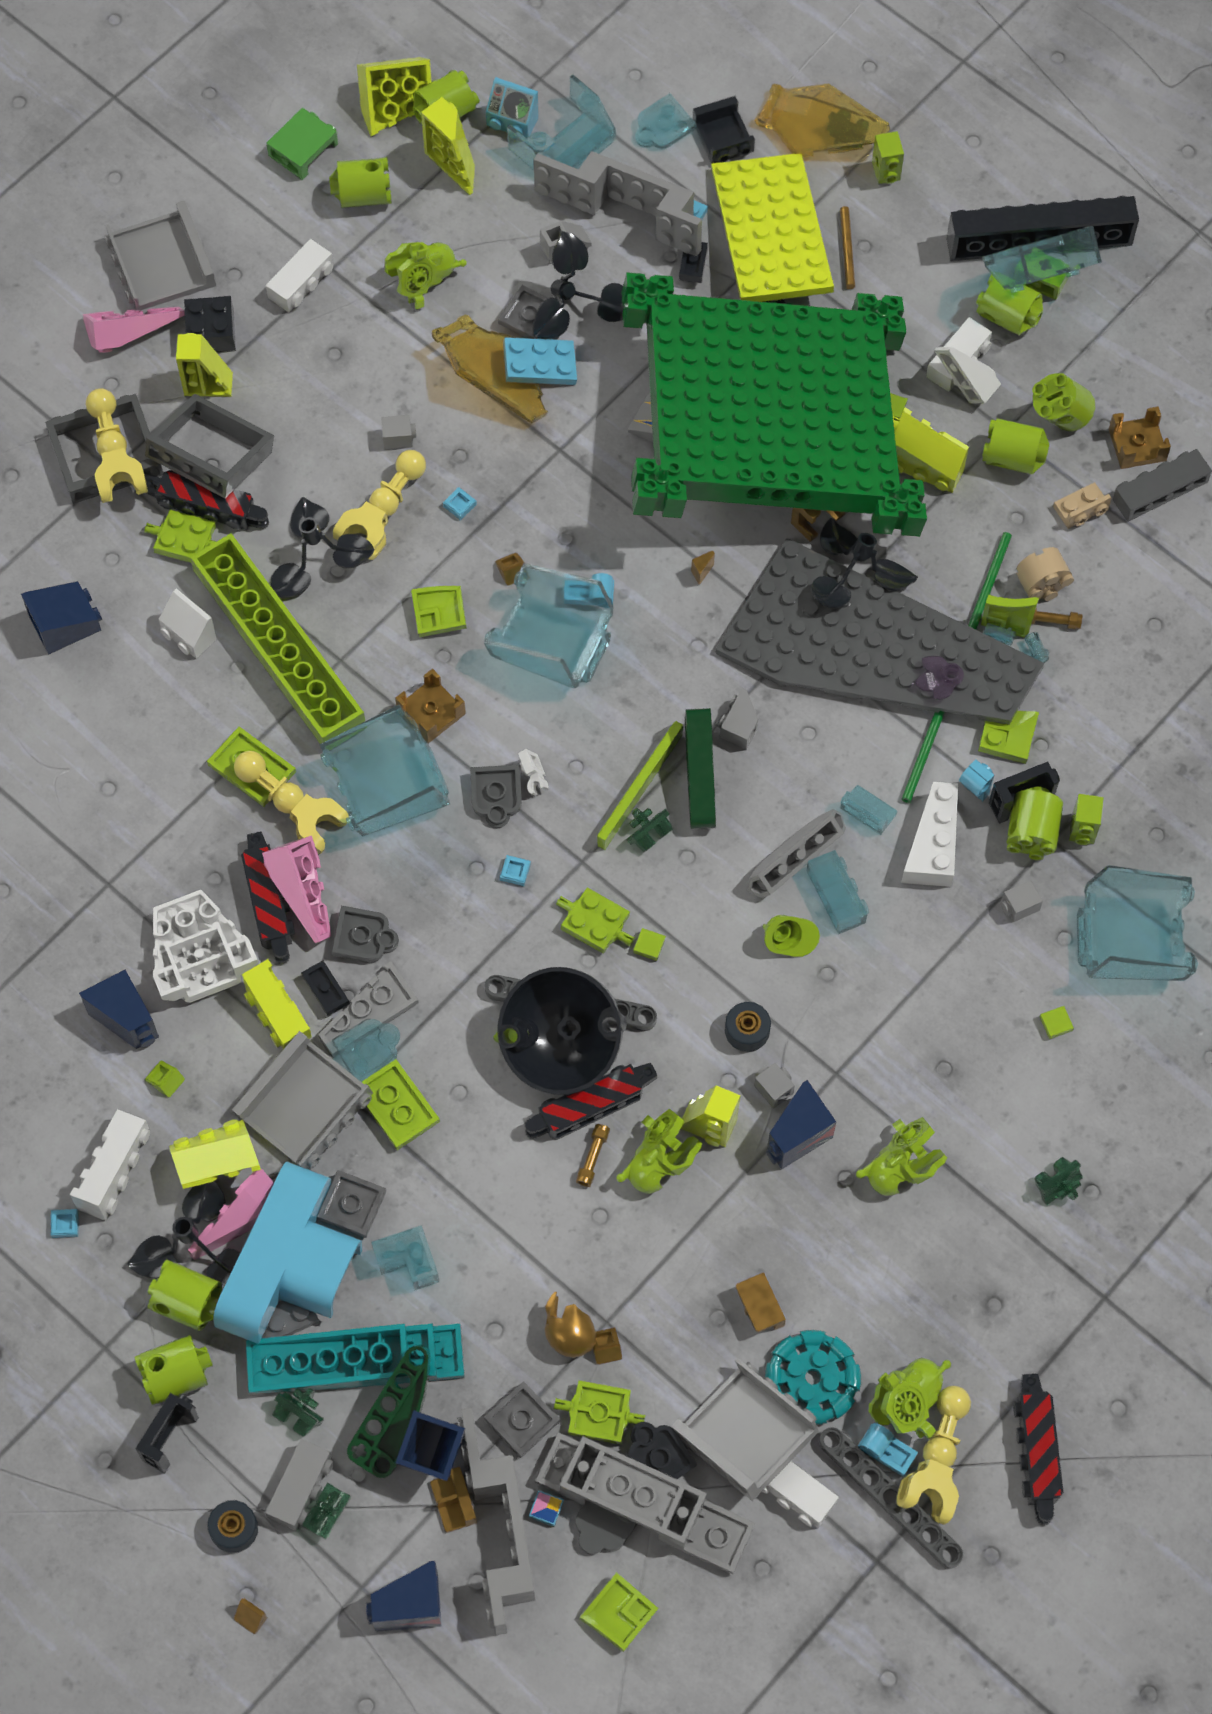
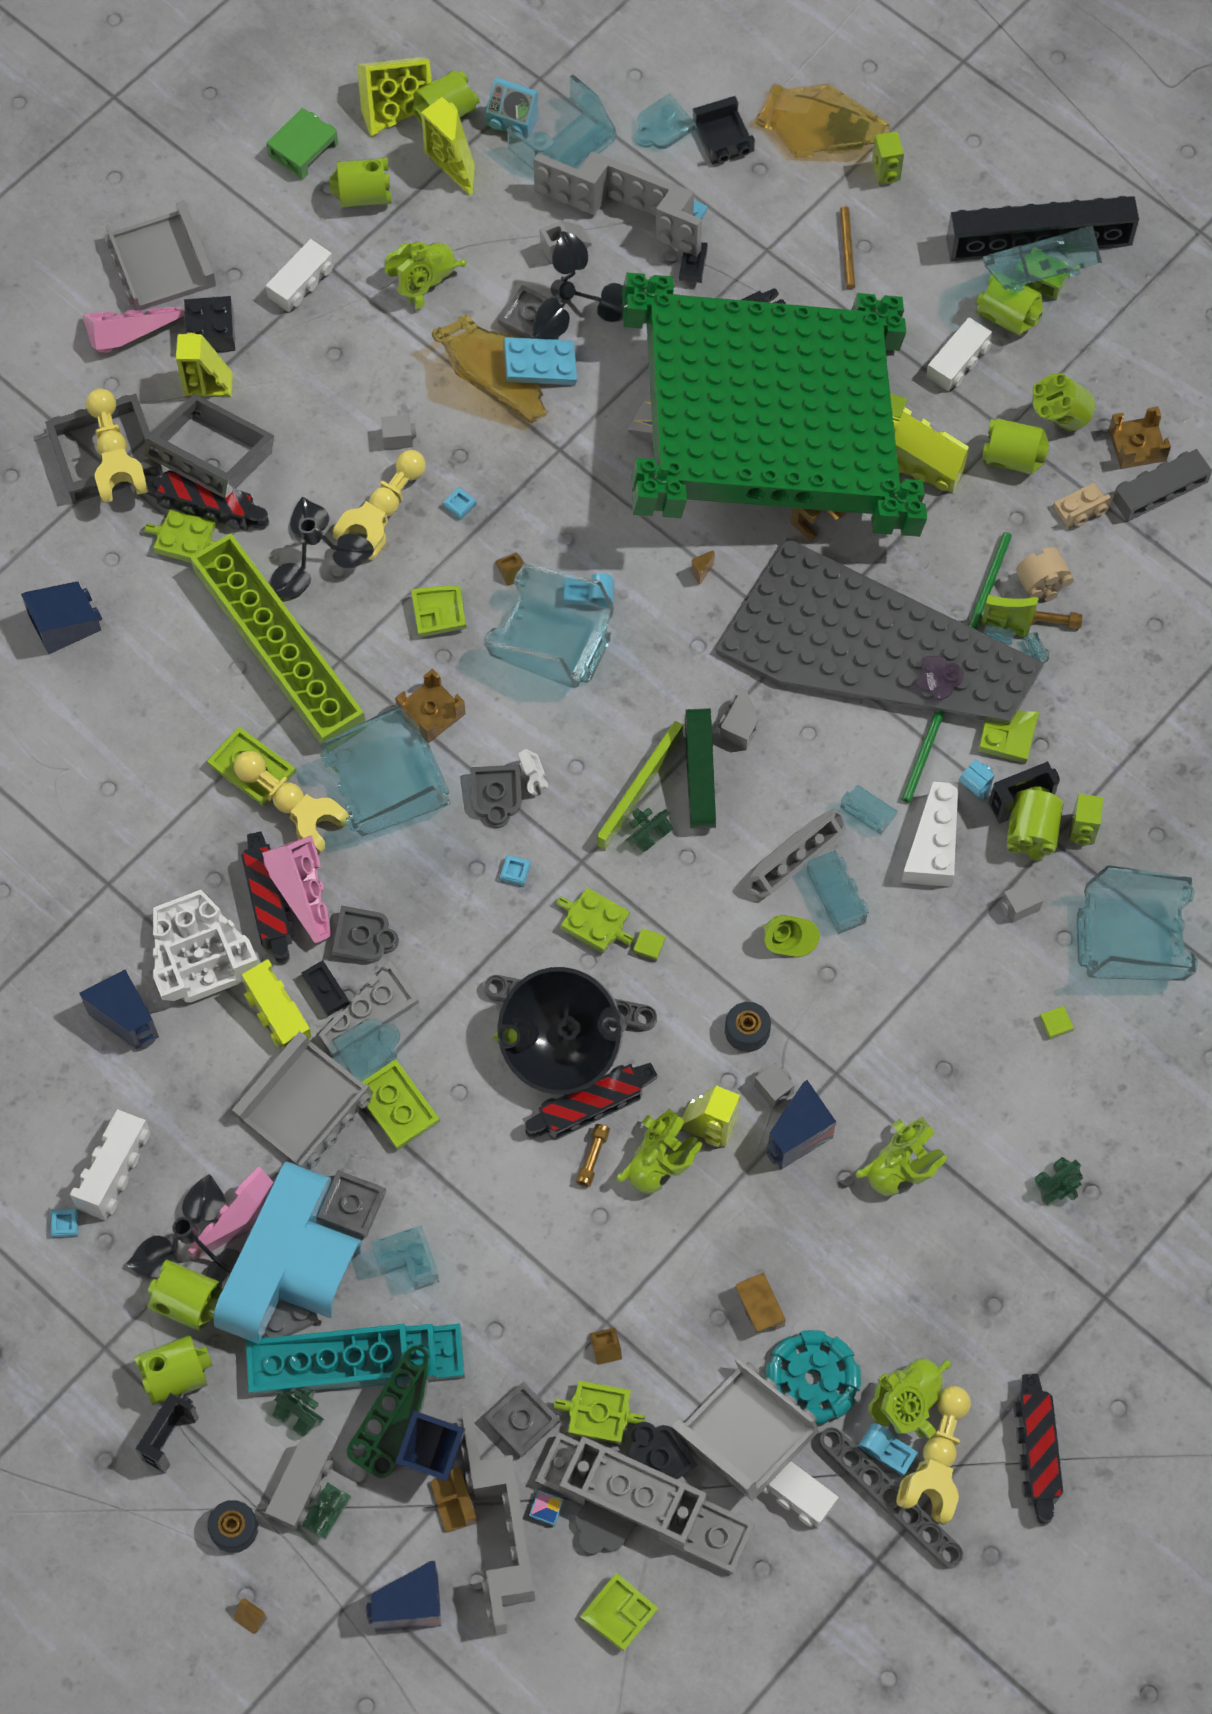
(165, 1078): lime slope -> none
(187, 625): white slope -> none
(213, 1154): neon yellow wedge -> none
(571, 1334): pearl gold helmet -> none
(772, 228): neon yellow plate -> none
(839, 540): black plant -> none
(973, 377): white slope -> none

